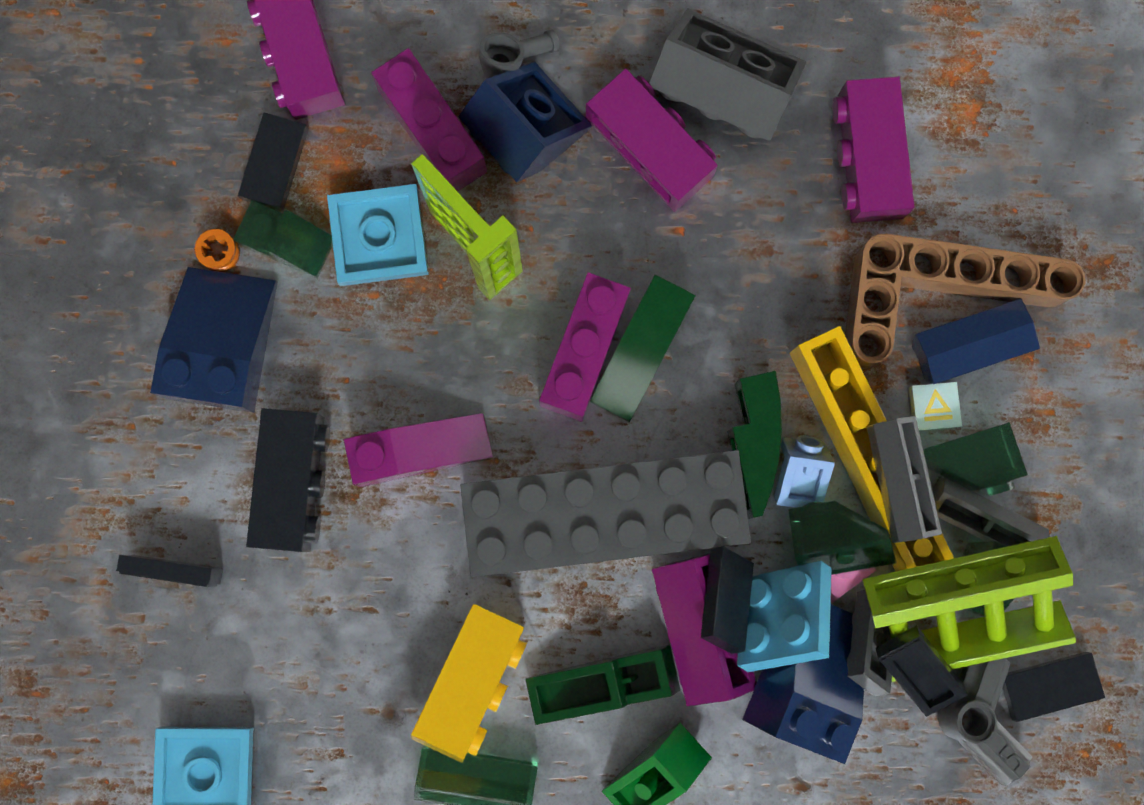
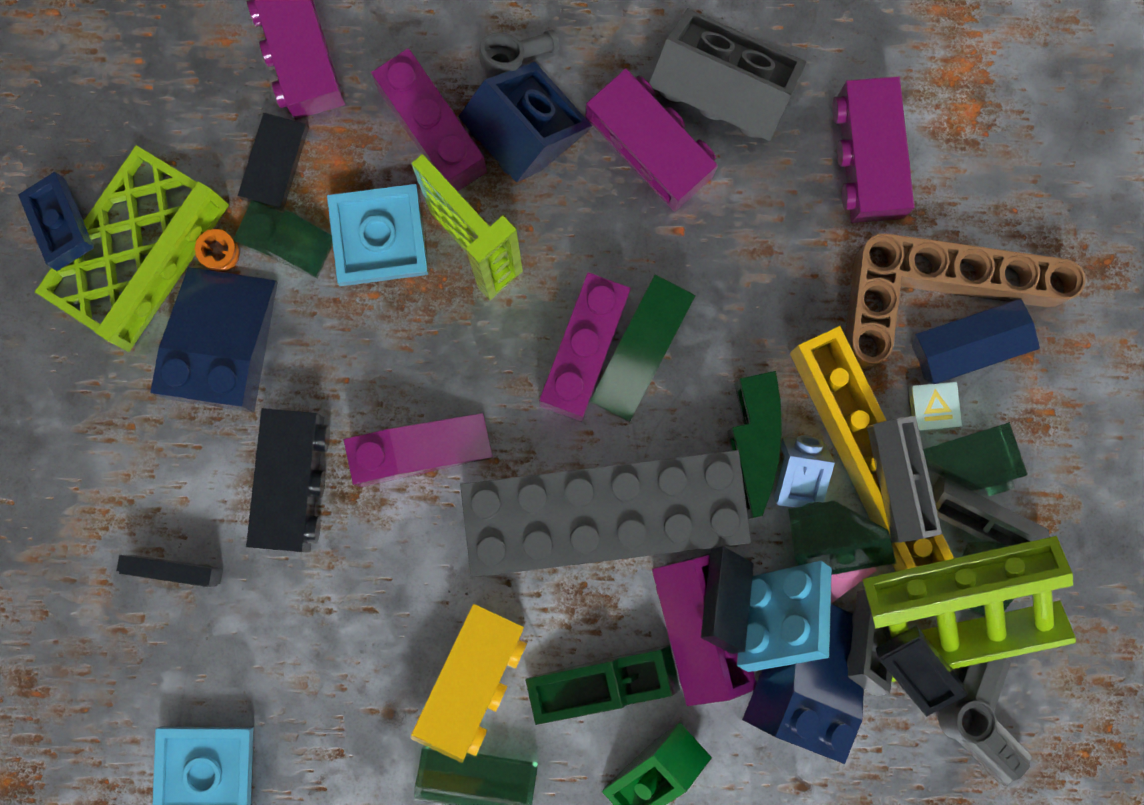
(55, 221): none -> dark blue plate
(164, 260): none -> lime fence
(1052, 686): black tile -> none

